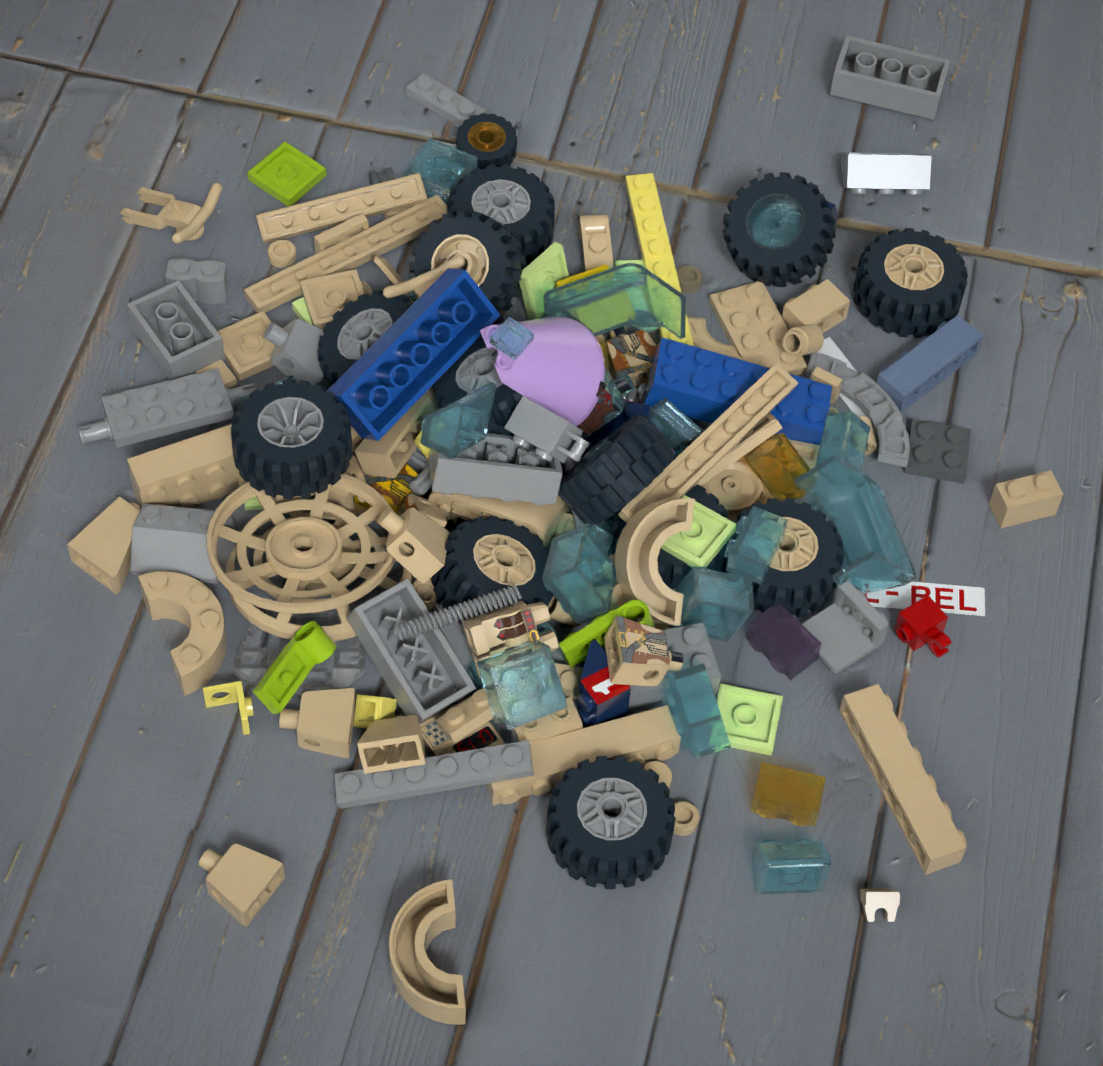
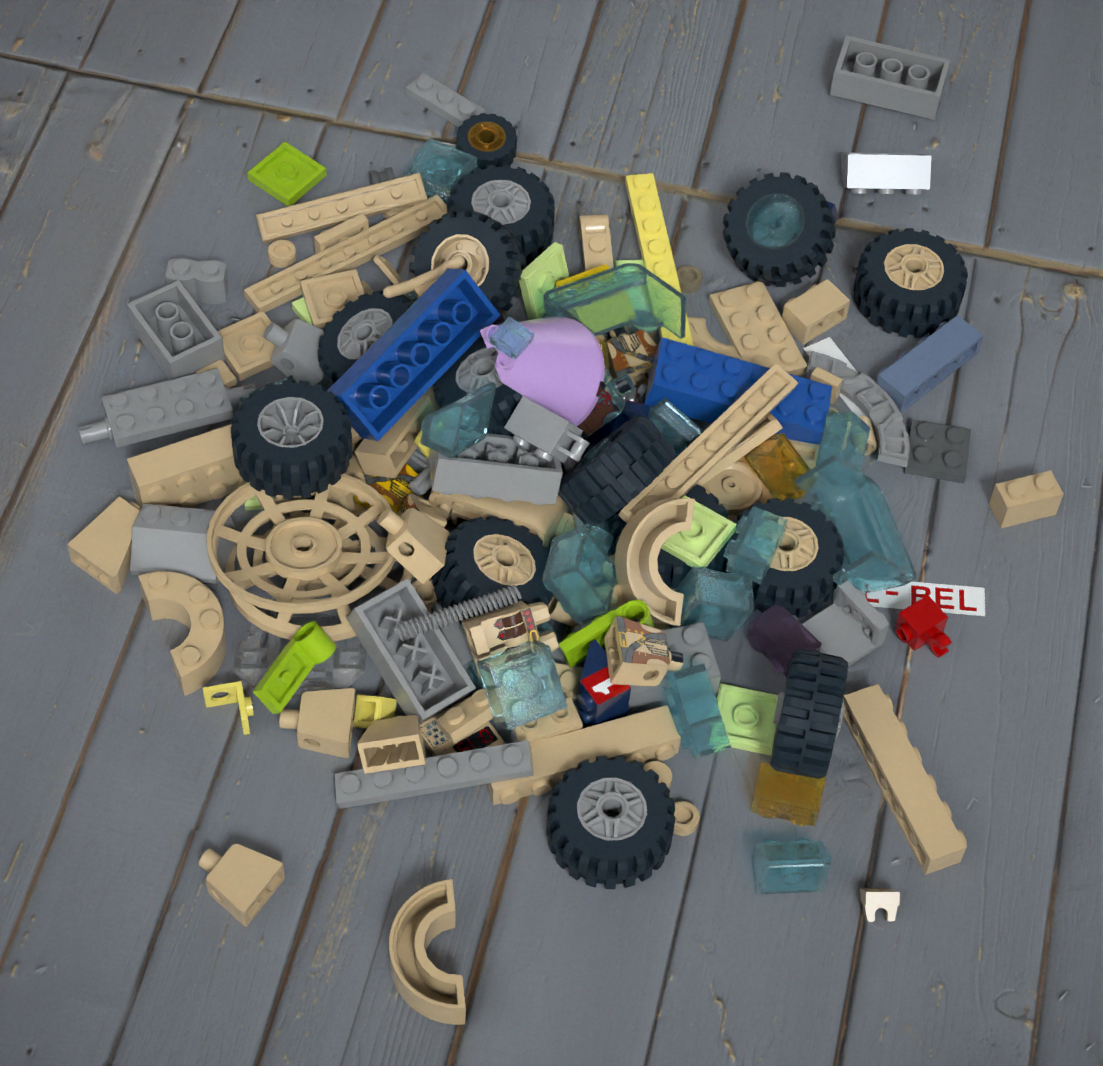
(185, 216): tan piece -> none
(803, 340): tan brick -> none
(809, 713): none -> black wheel

